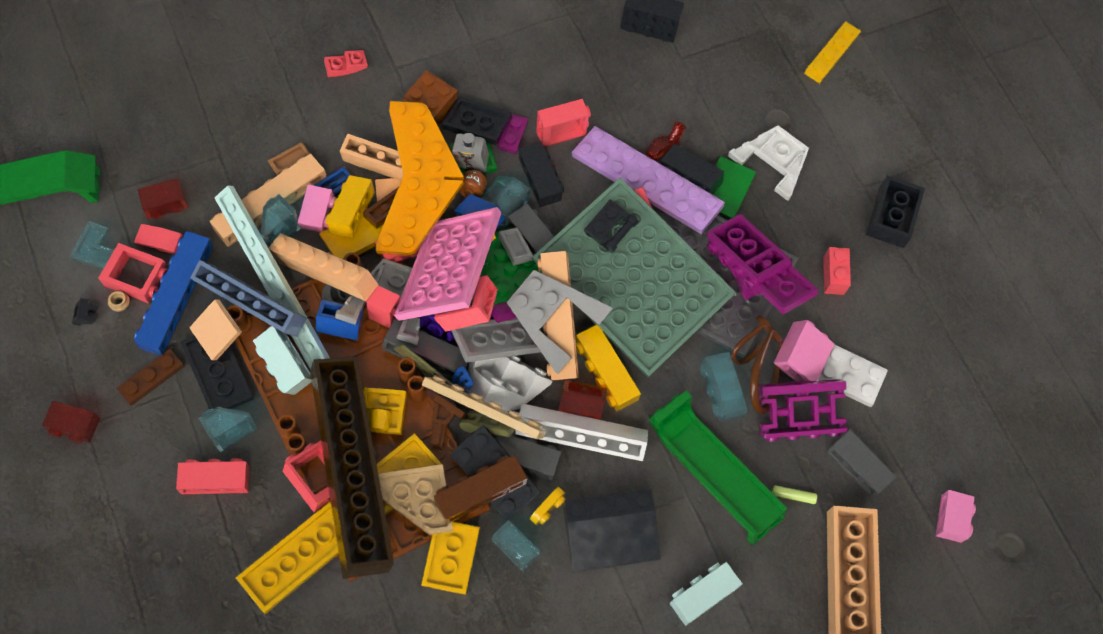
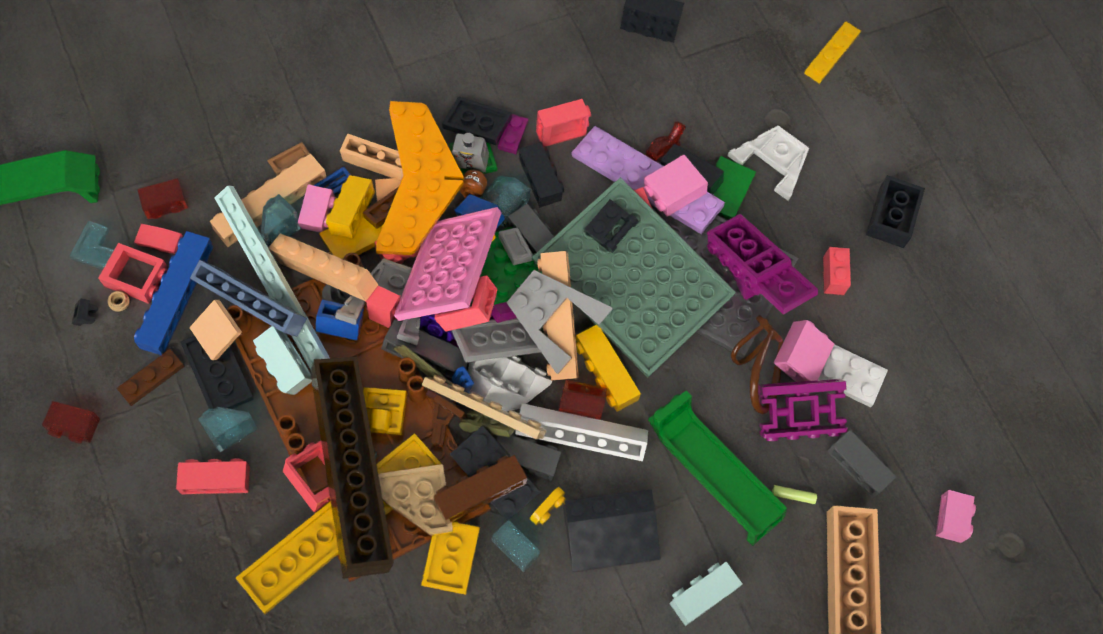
(349, 63): coral slope -> none
(433, 93): dark orange brick -> none
(675, 185): none -> bright pink brick
(723, 387): clear light blue brick -> none

